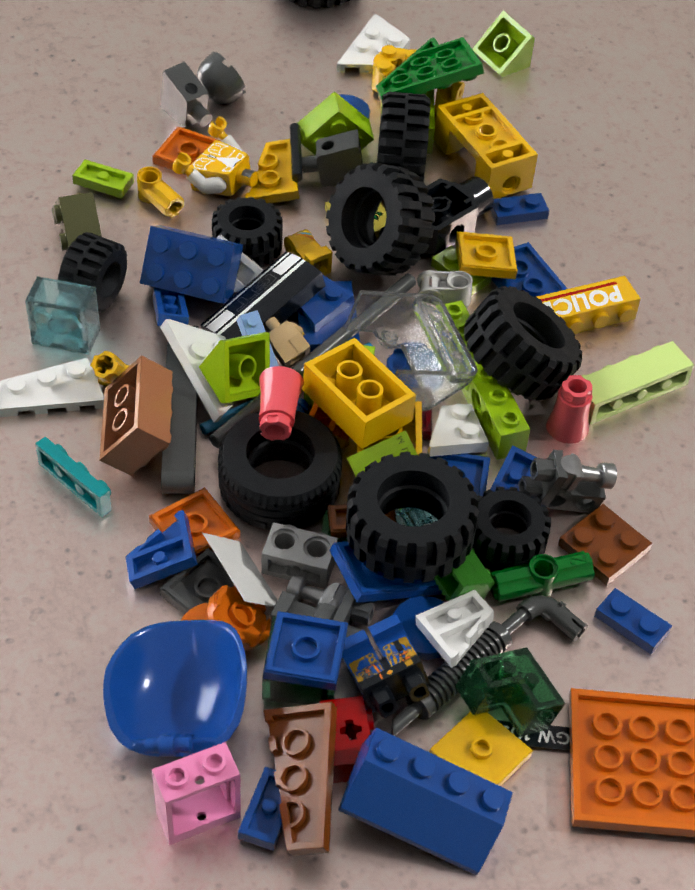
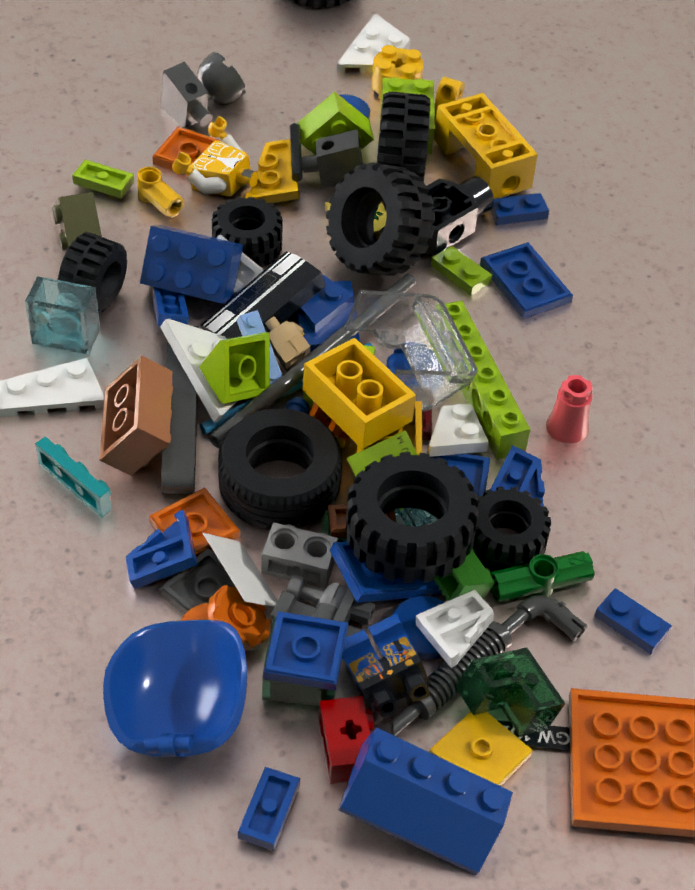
(107, 367): yellow piece -> none
(182, 800): bright pink window -> none
(278, 401): coral plant -> none
(304, 763): dark orange wing -> none
(307, 248): yellow leg -> none
(433, 68): green wing -> none
(446, 285): white piece -> none
(486, 255): yellow plate -> none
(505, 46): lime slope -> none
(522, 343): black tyre -> none
(568, 483): dark grey hips -> none
(595, 304): yellow brick -> none
(608, 540): dark orange plate -> none
(637, 380): yellowish green brick -> none

